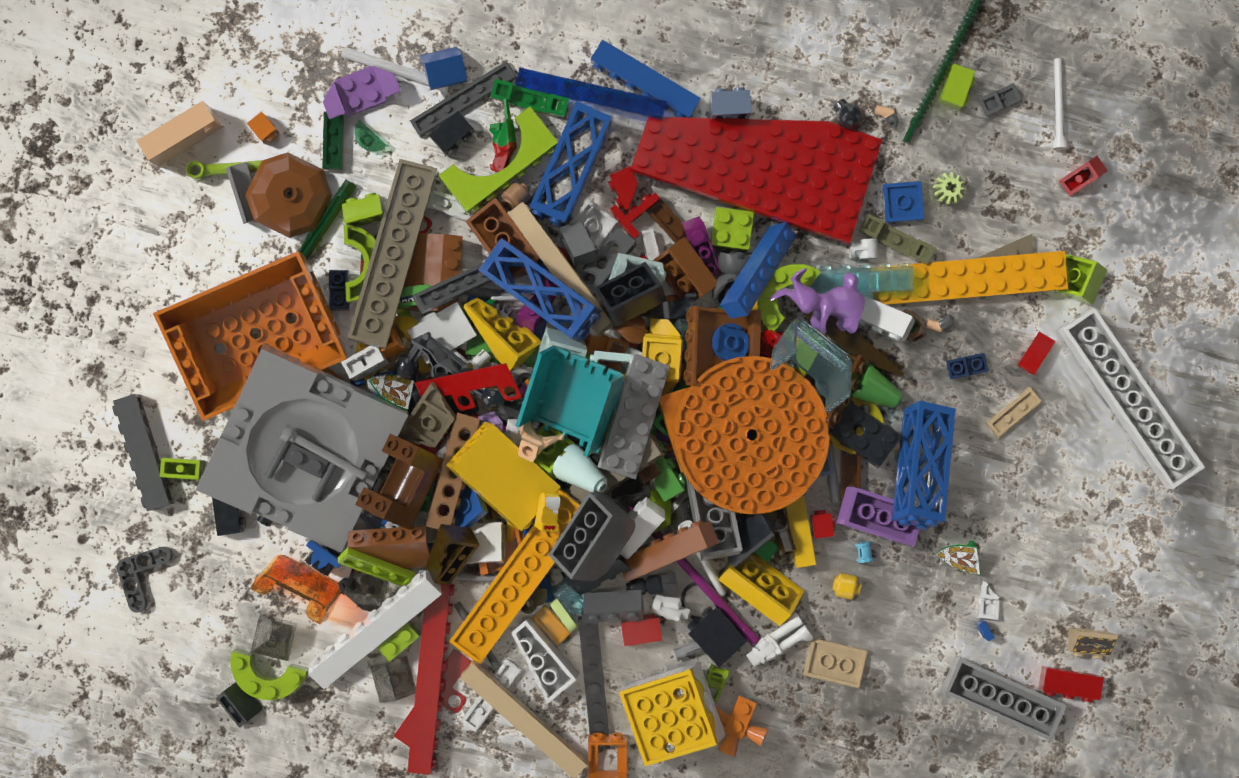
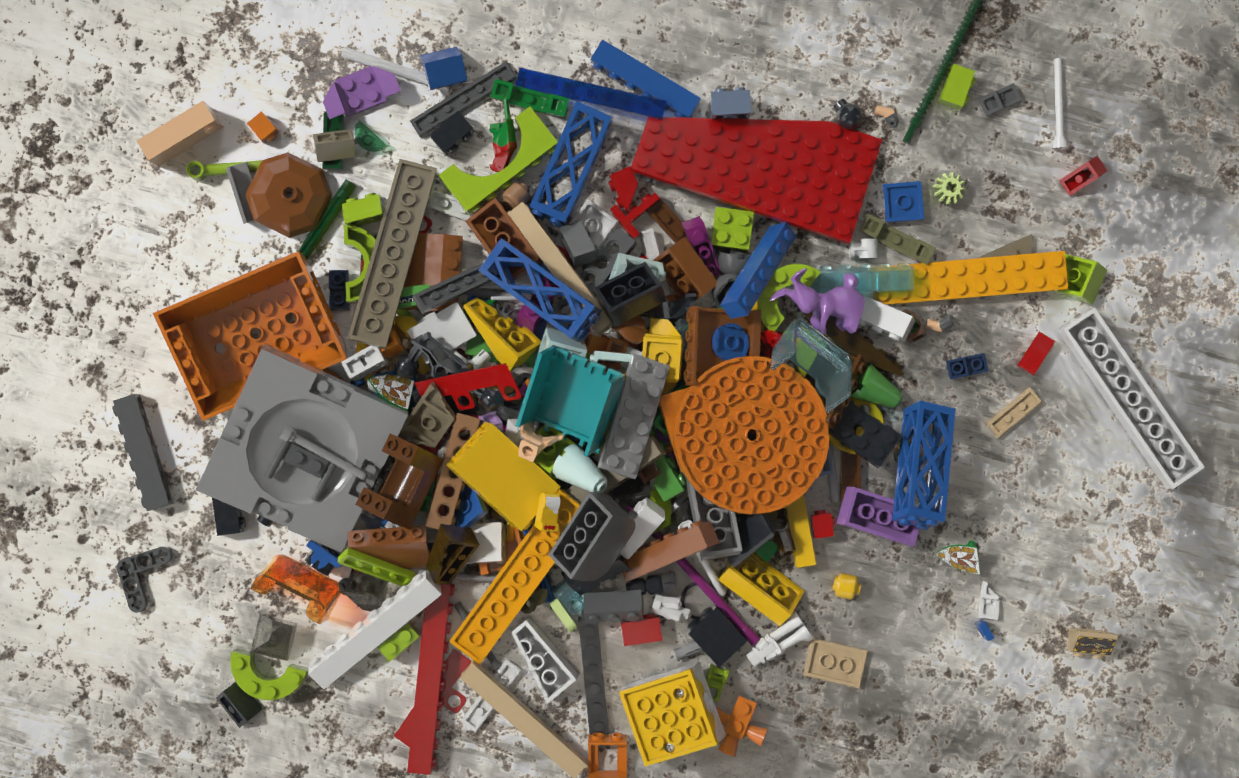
(182, 468): lime brick -> none
(334, 145): none -> dark tan hinge
(393, 679): clear smoke slope -> none
(551, 625): light orange tile -> none
(864, 551): medium azure bush -> none
(1003, 698): light grey brick -> none
(1070, 684): red brick -> none

